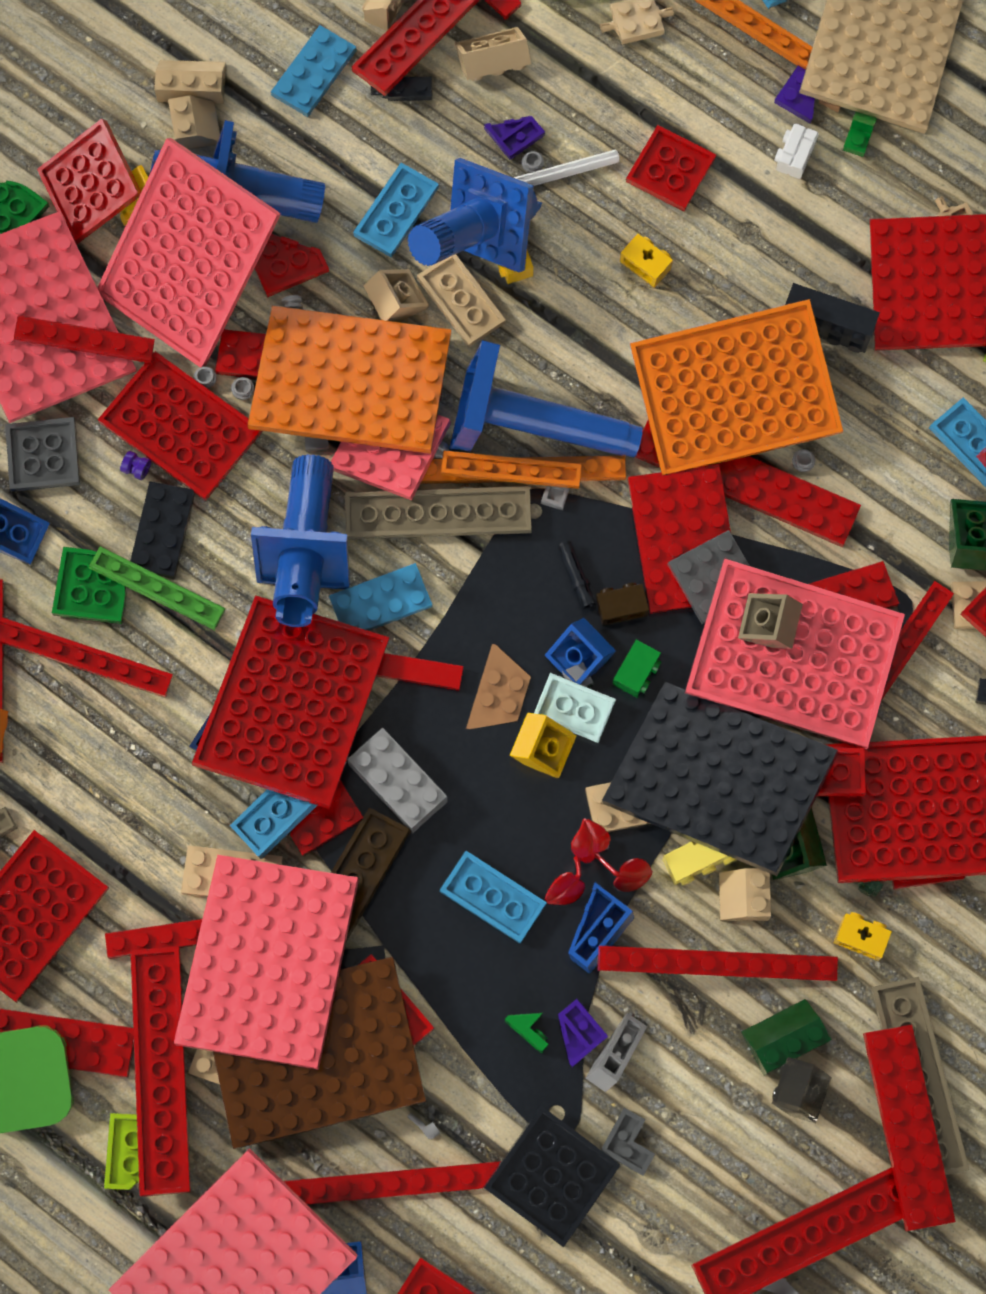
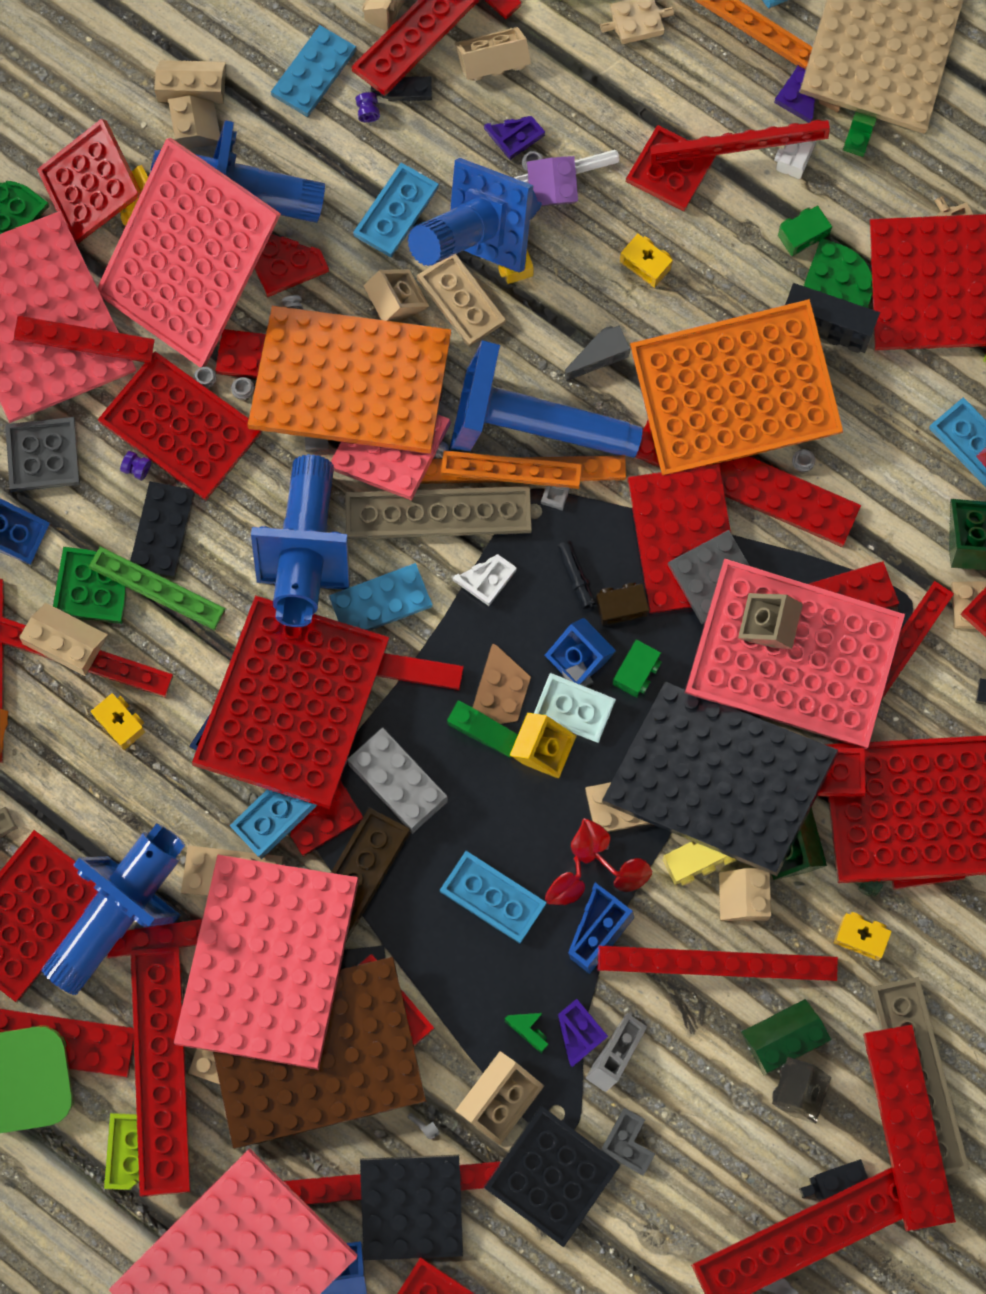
(63, 638): none -> tan slope
(106, 715): none -> yellow brick
(123, 897): none -> blue piece
(367, 107): none -> dark purple wheel
(411, 1207): none -> black plate
(482, 728): none -> green slope
(486, 578): none -> white wing
(499, 1098): none -> tan slope
(554, 180): none -> medium lavender slope
(605, 349): none -> dark grey slope
(739, 142): none -> red plate
(804, 230): none -> green brick
(835, 1180): none -> black hinge
(840, 273): none -> green plate

